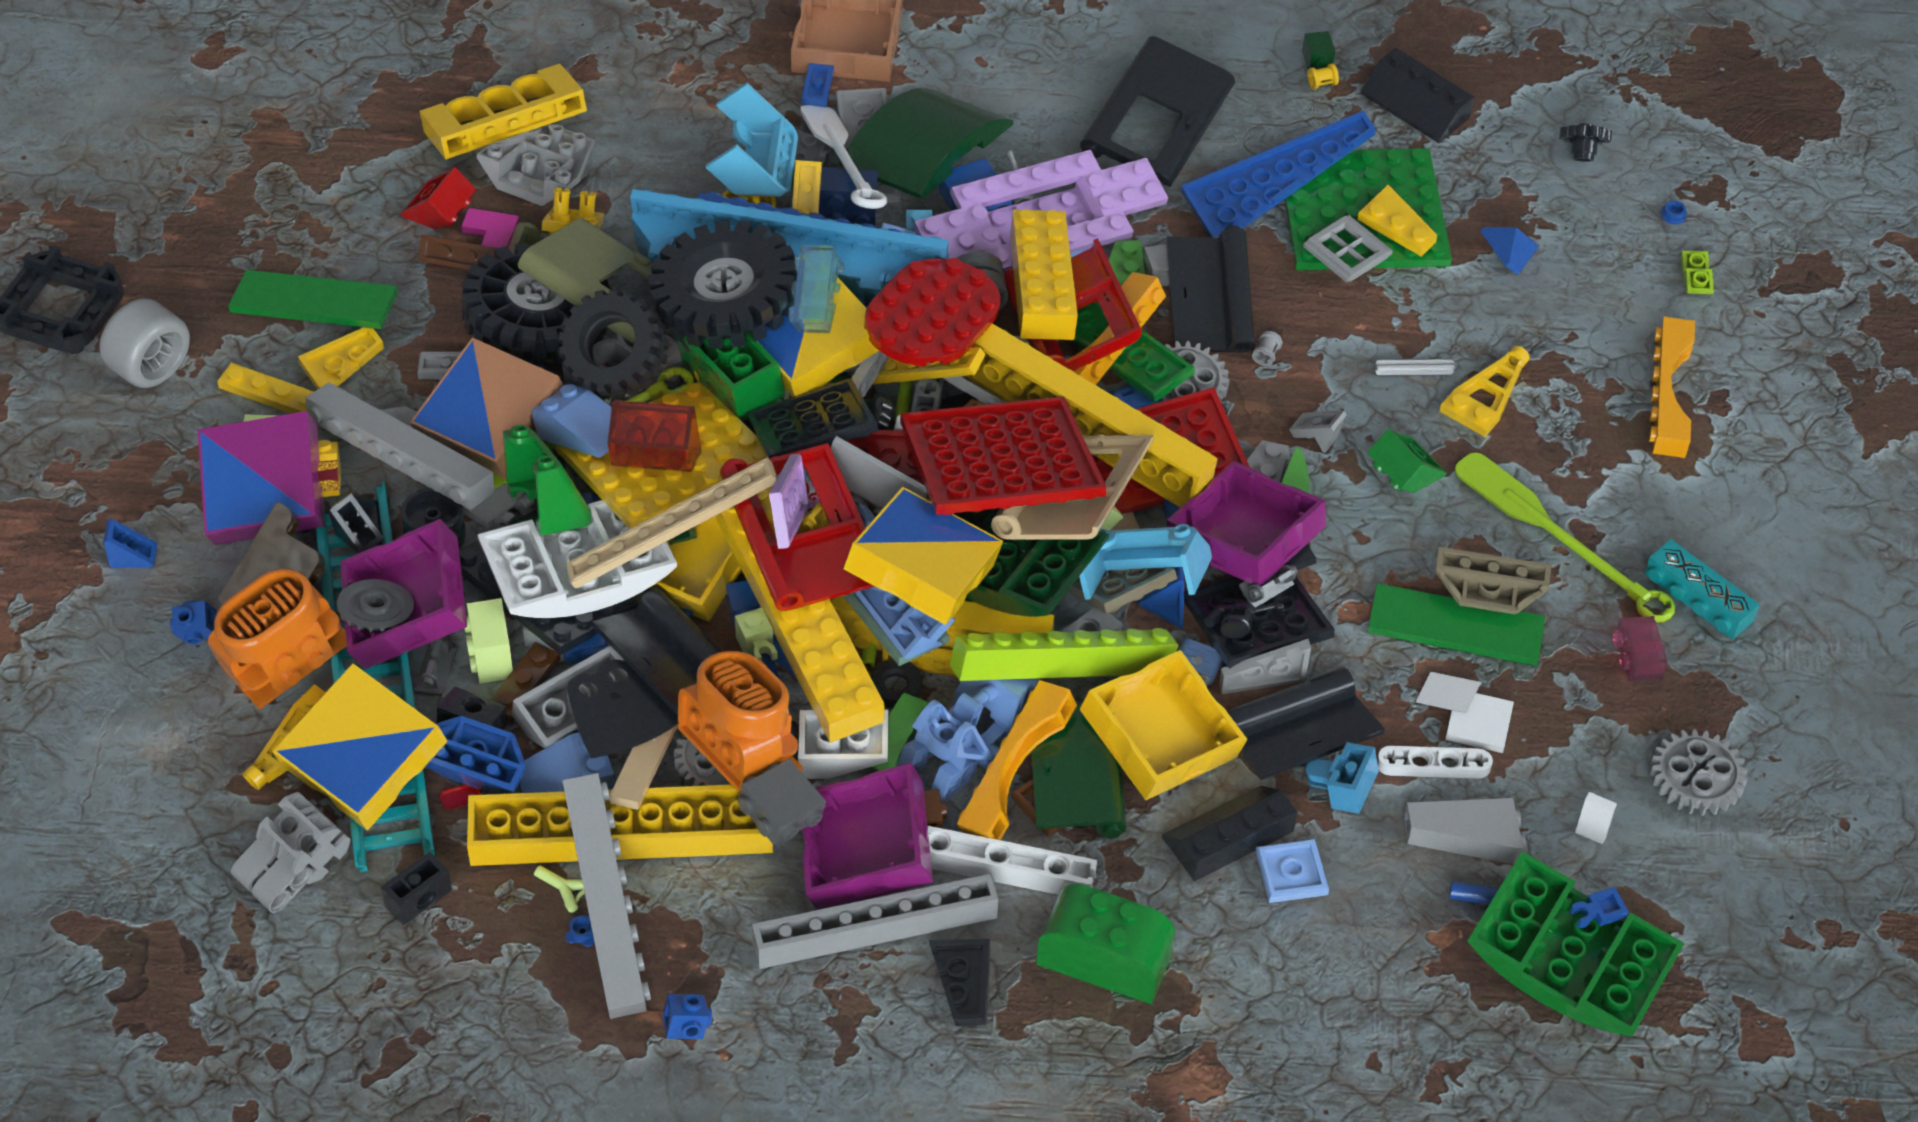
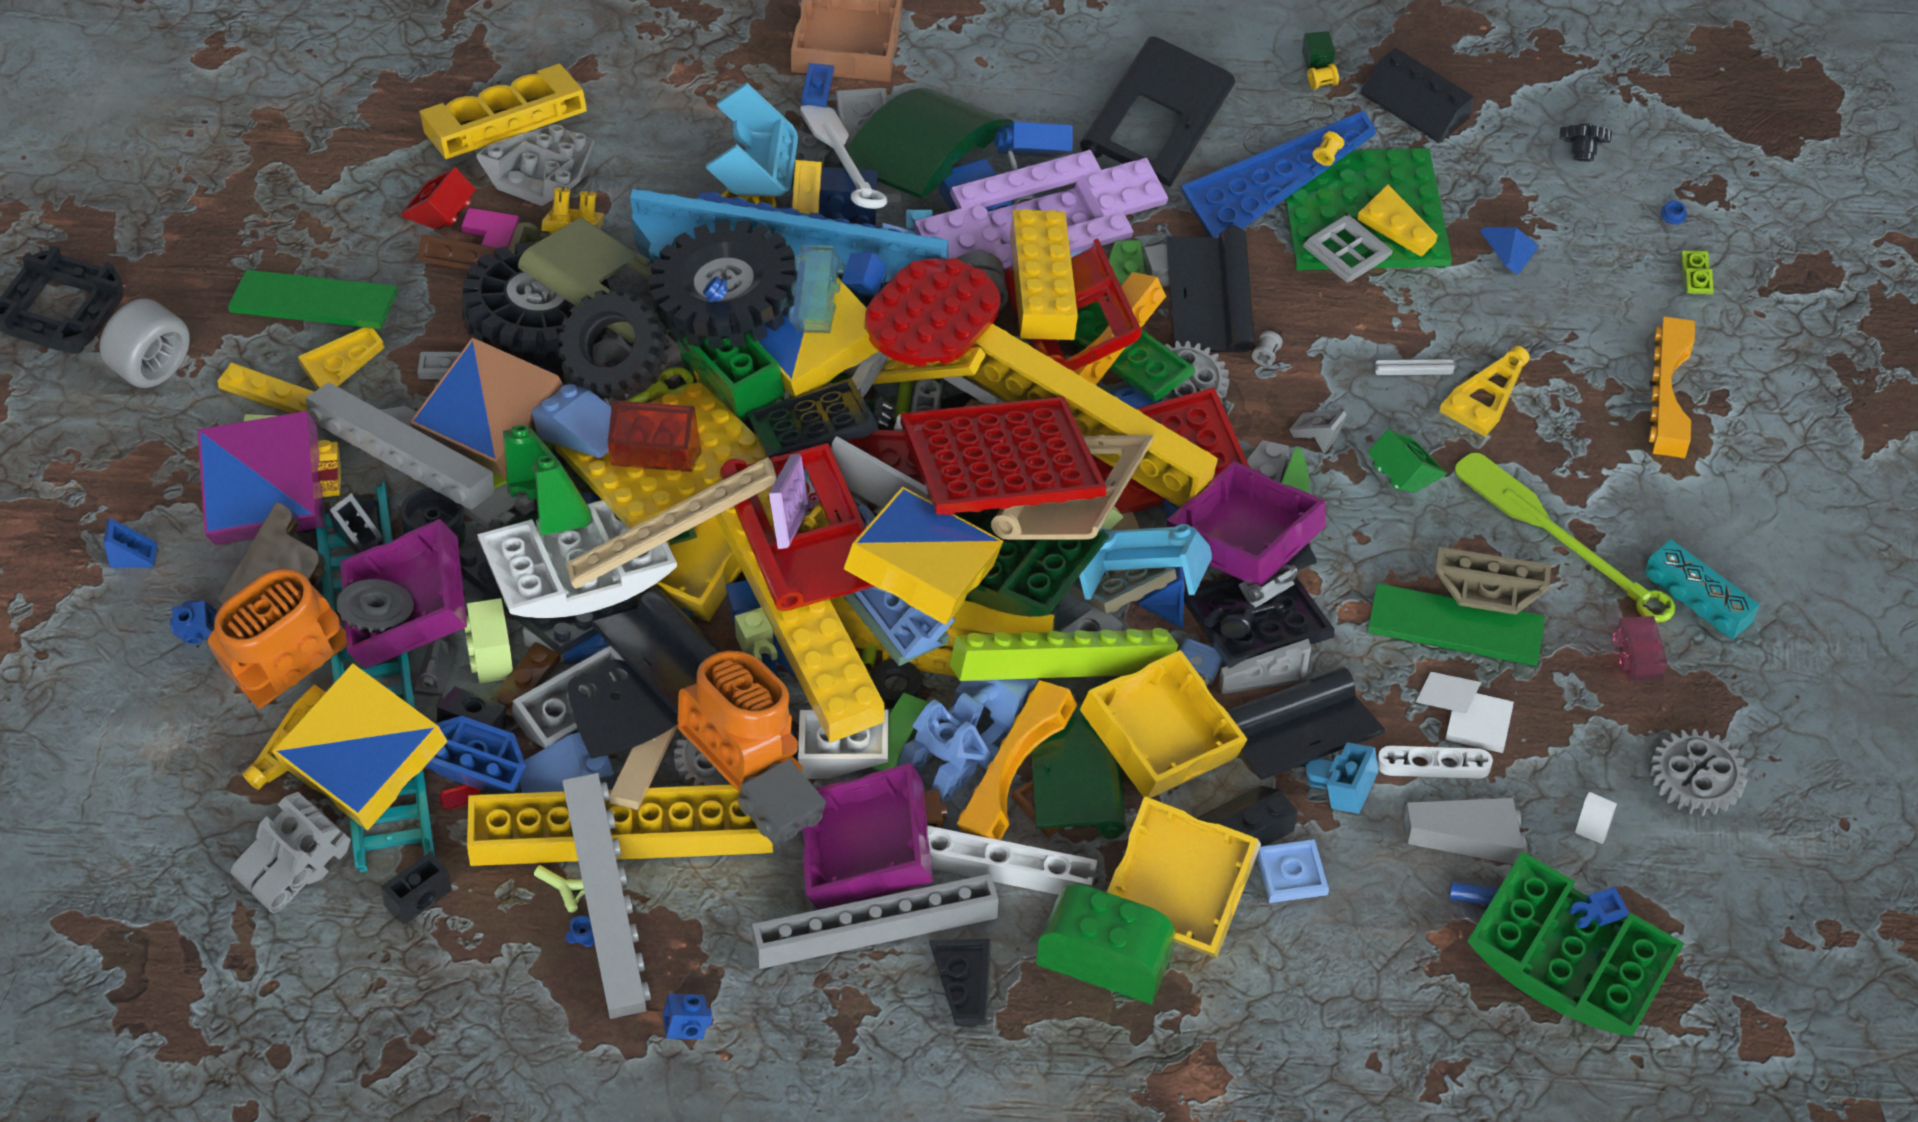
(715, 289): none -> blue plate
(864, 273): none -> blue brick
(1034, 139): none -> blue brick
(1186, 872): none -> yellow tile
(1328, 148): none -> yellow bush

